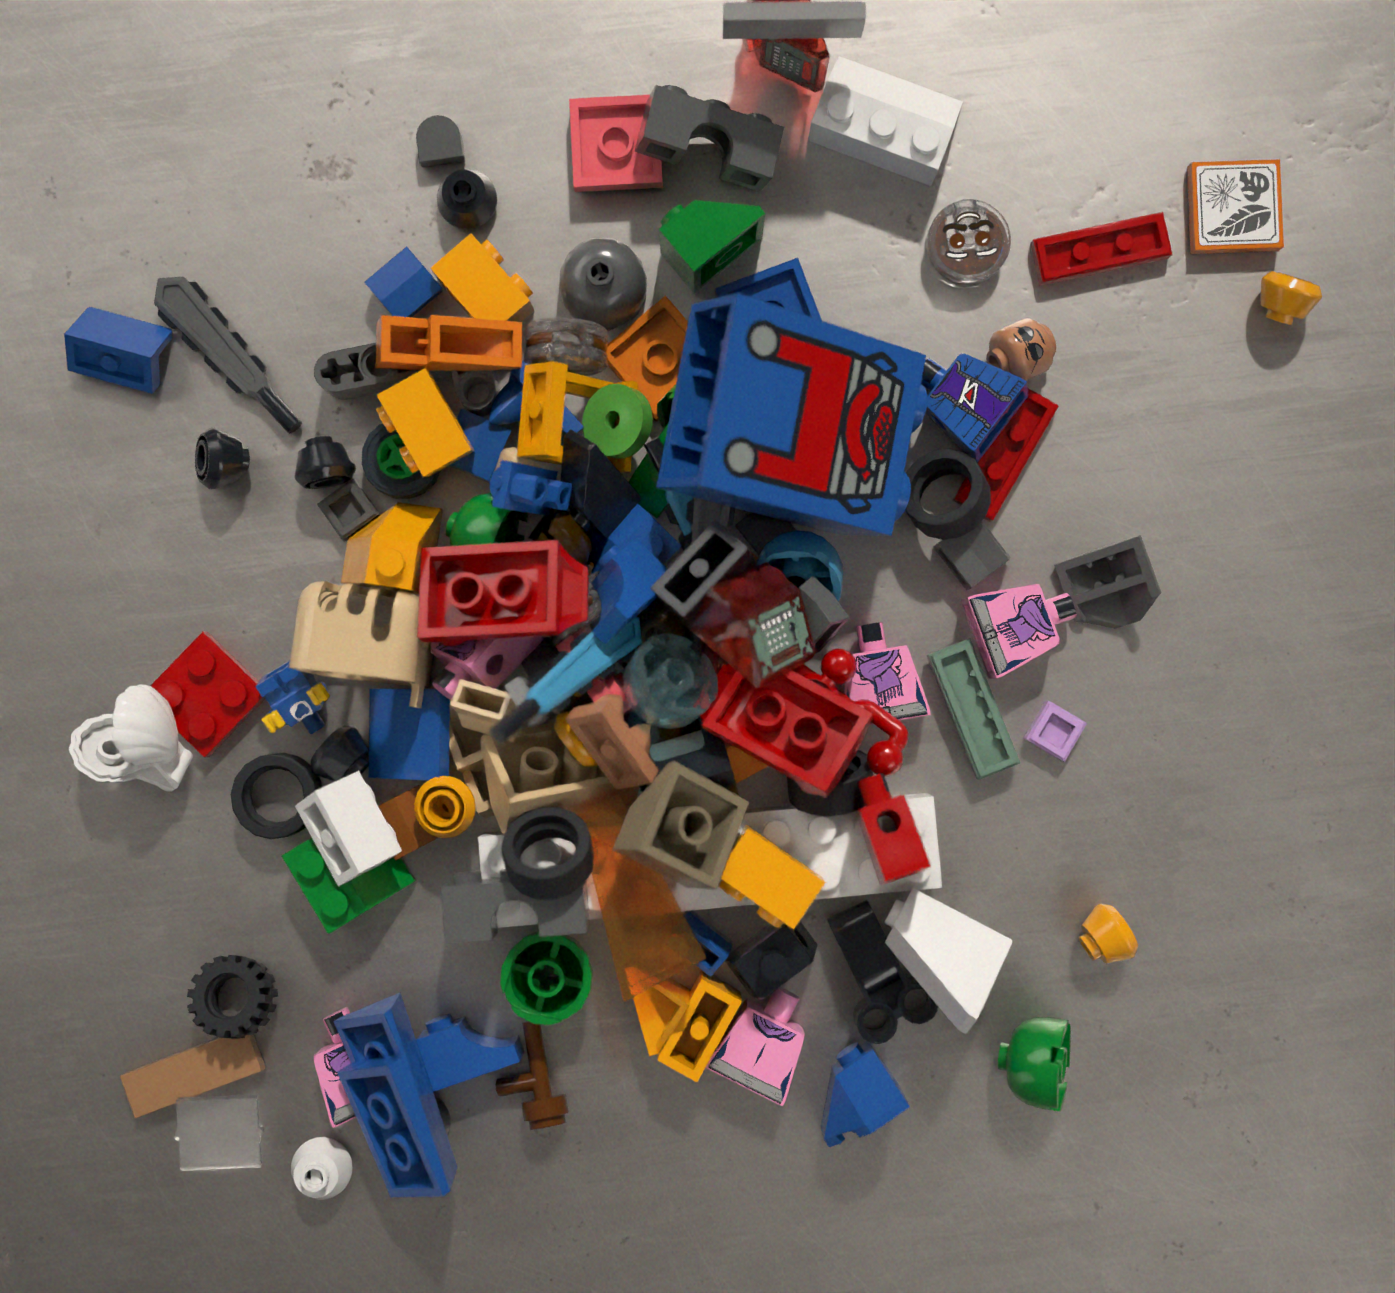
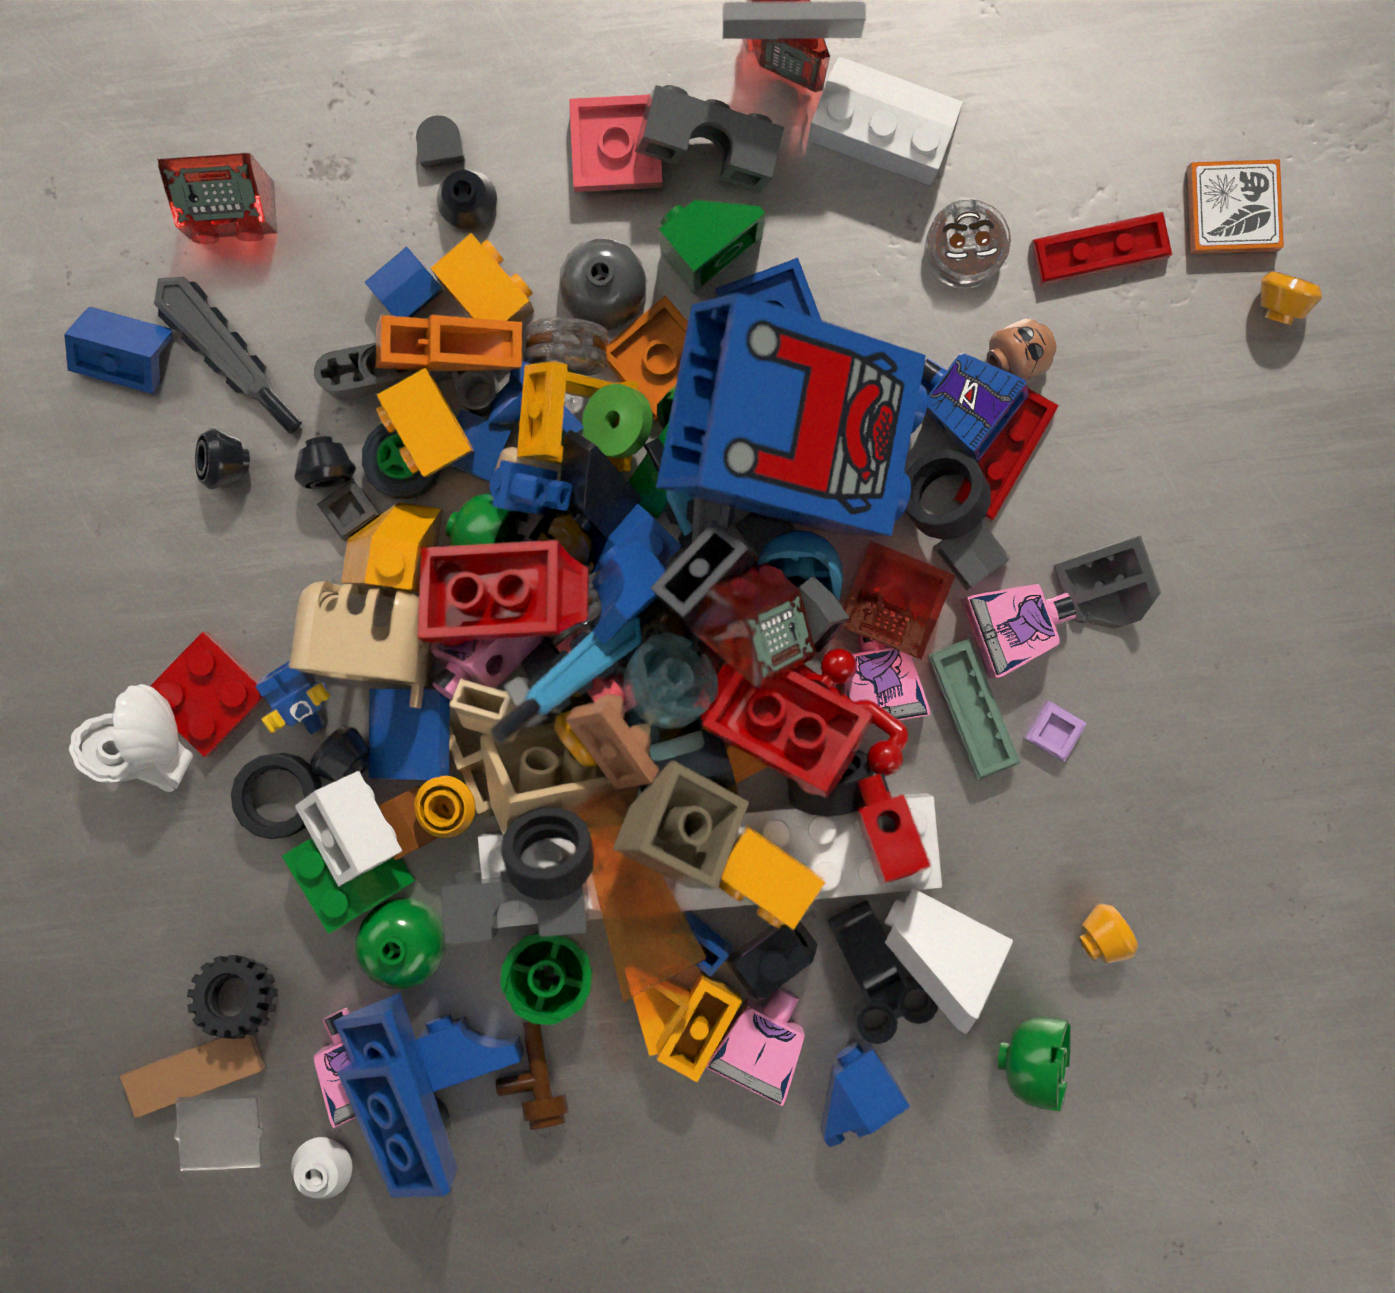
(219, 197): none -> slope
(416, 932): none -> green cylinder
(895, 599): none -> clear red slope

